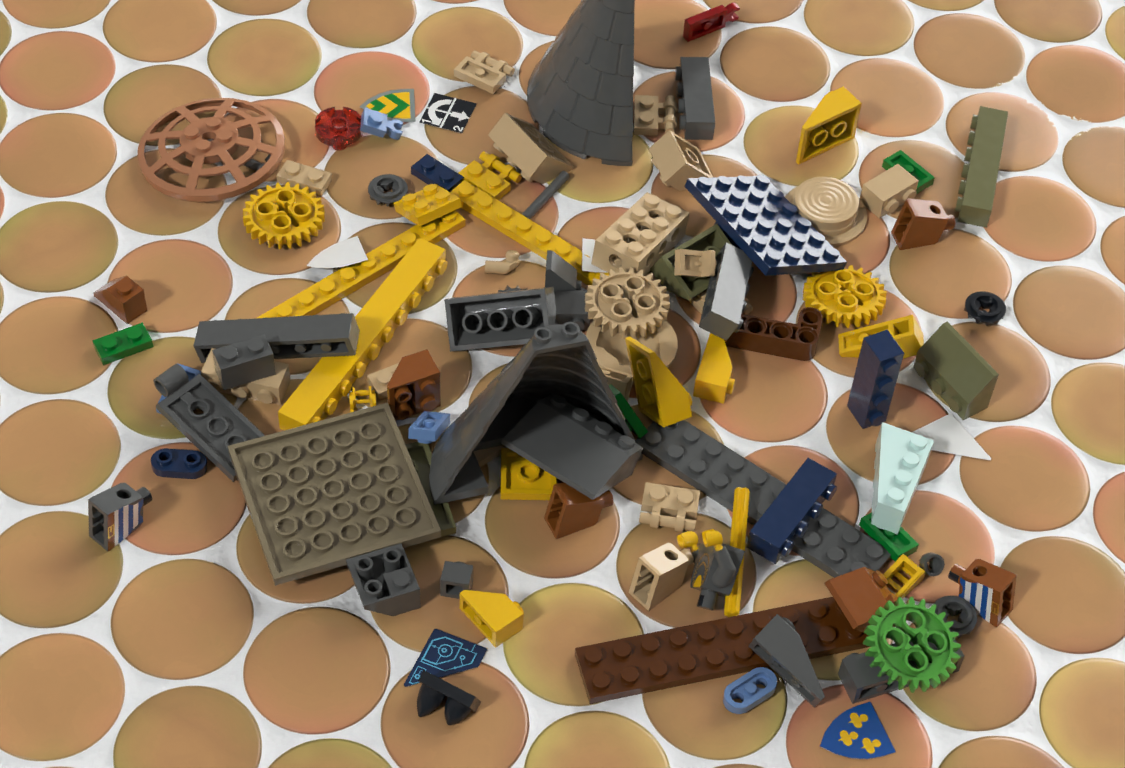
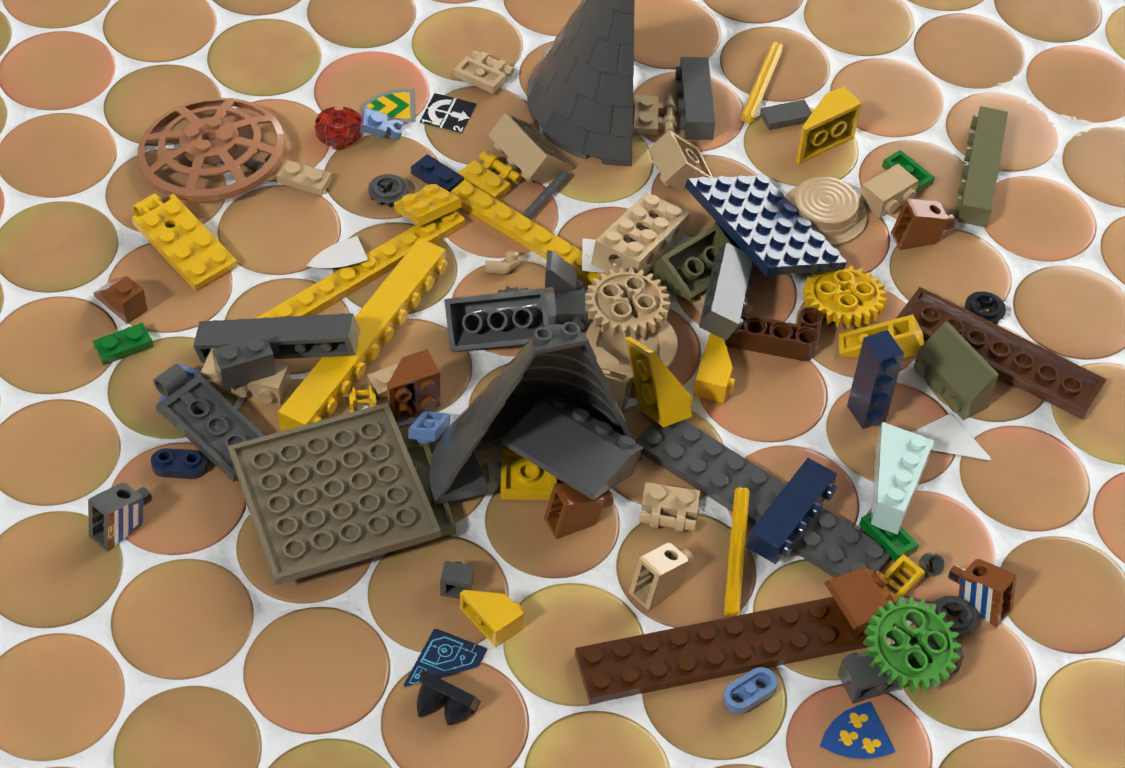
(187, 245): none -> yellow hinge
(283, 215): yellow gear -> none
(385, 581): dark grey slope -> none
(631, 418): green plate -> none
(694, 263): tan bracket -> none
(709, 21): red plate -> none
(714, 565): dark grey torso -> none
(761, 82): none -> yellow axle
(785, 114): none -> dark grey tile
(785, 653): dark grey slope -> none
(1010, 355): none -> reddish brown plate

